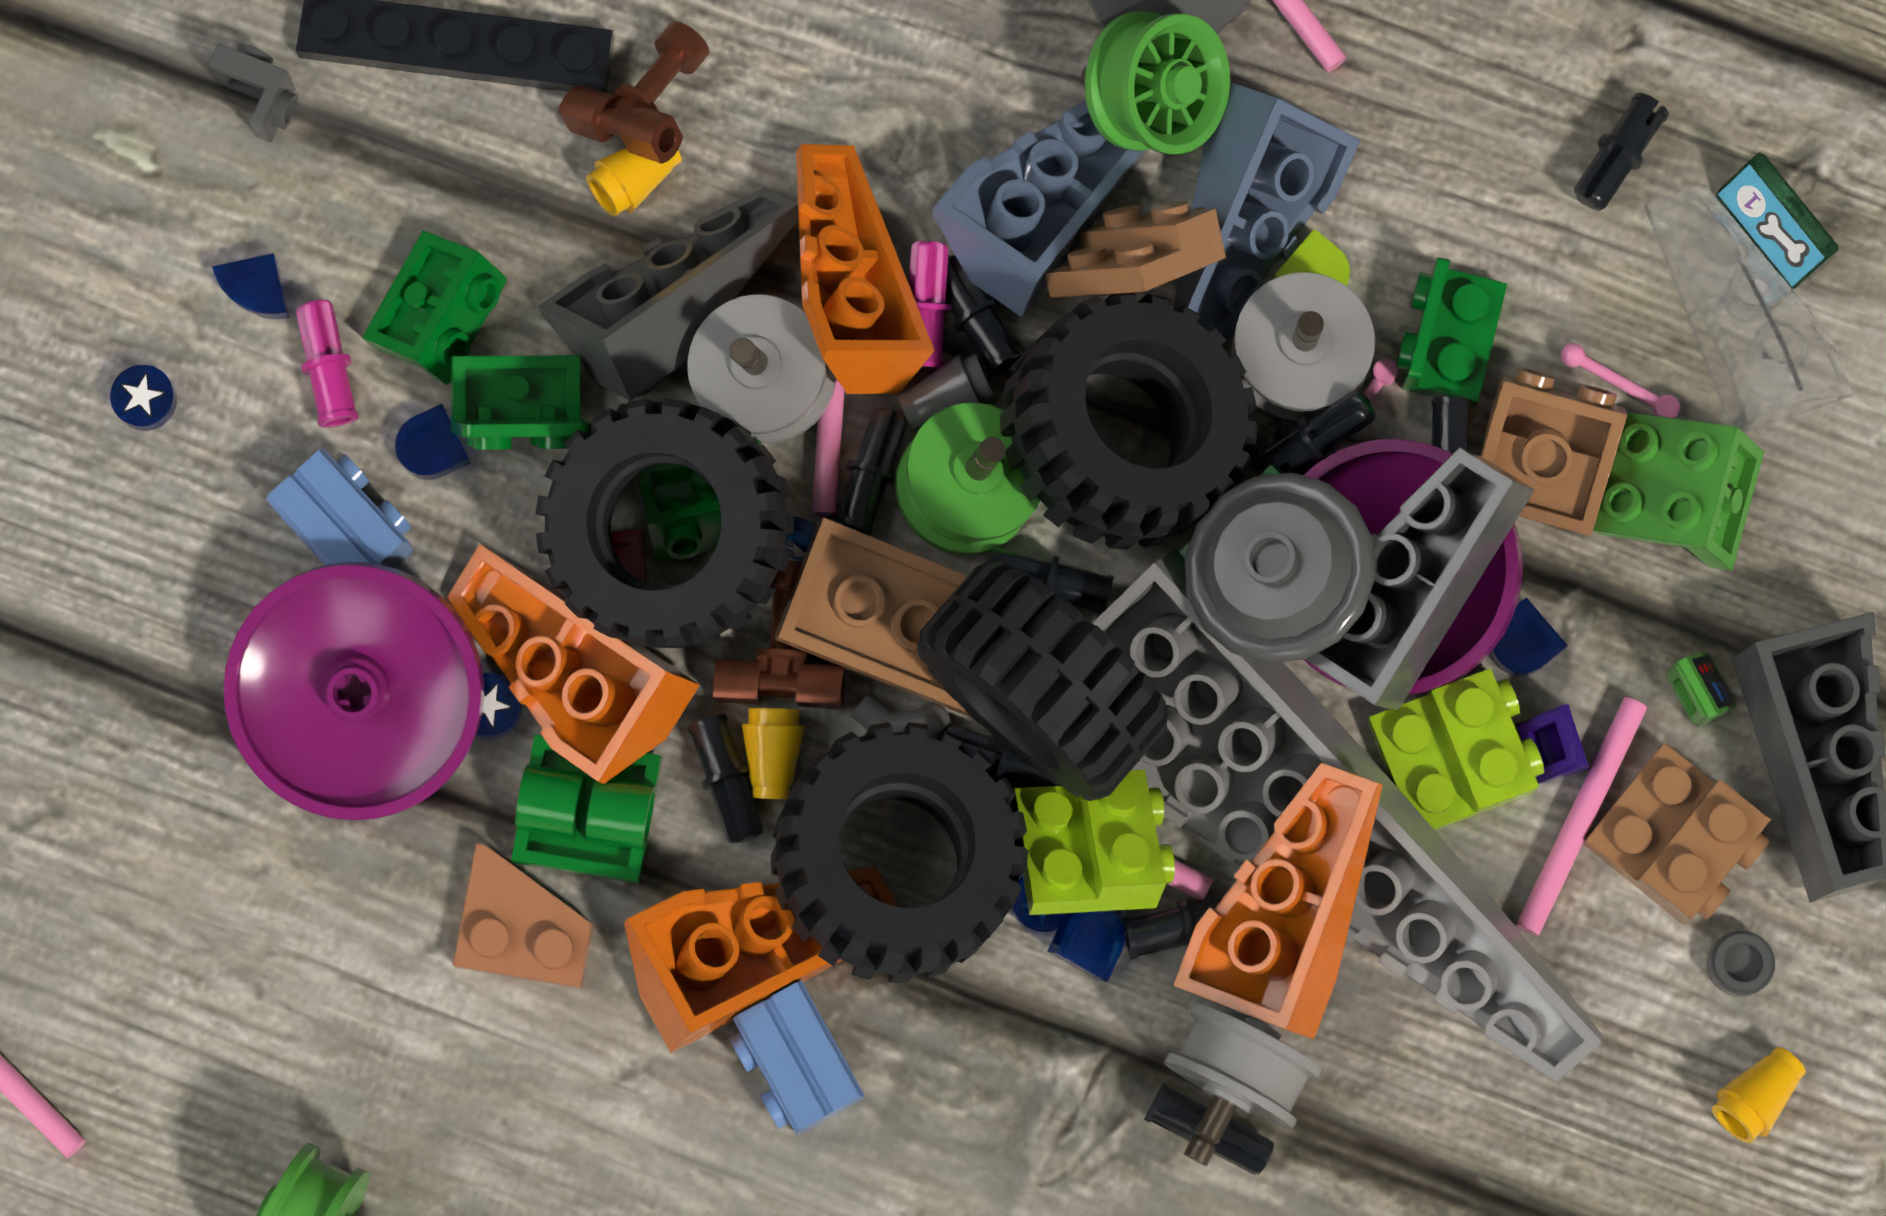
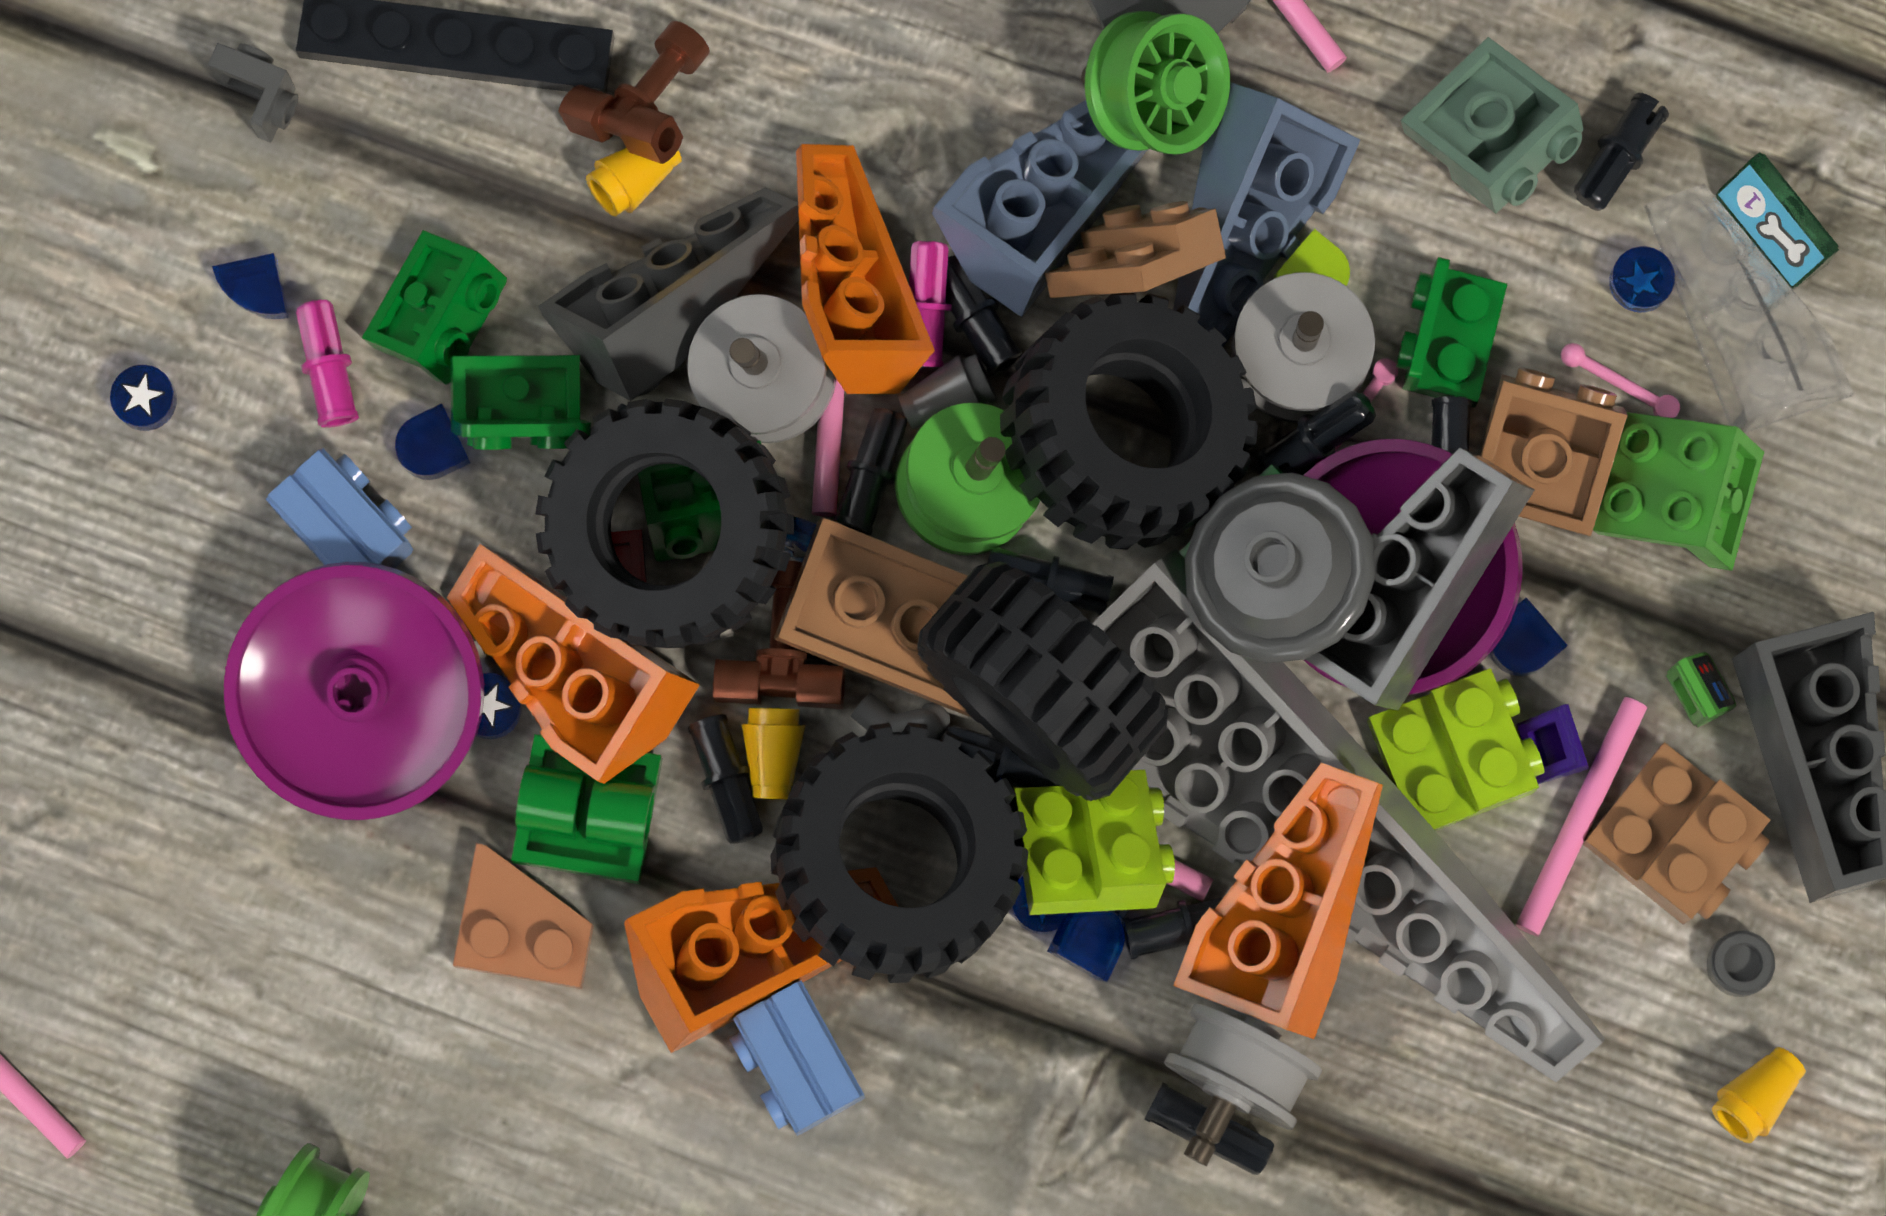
(1496, 125): none -> sand green plate
(1642, 279): none -> clear blue tile

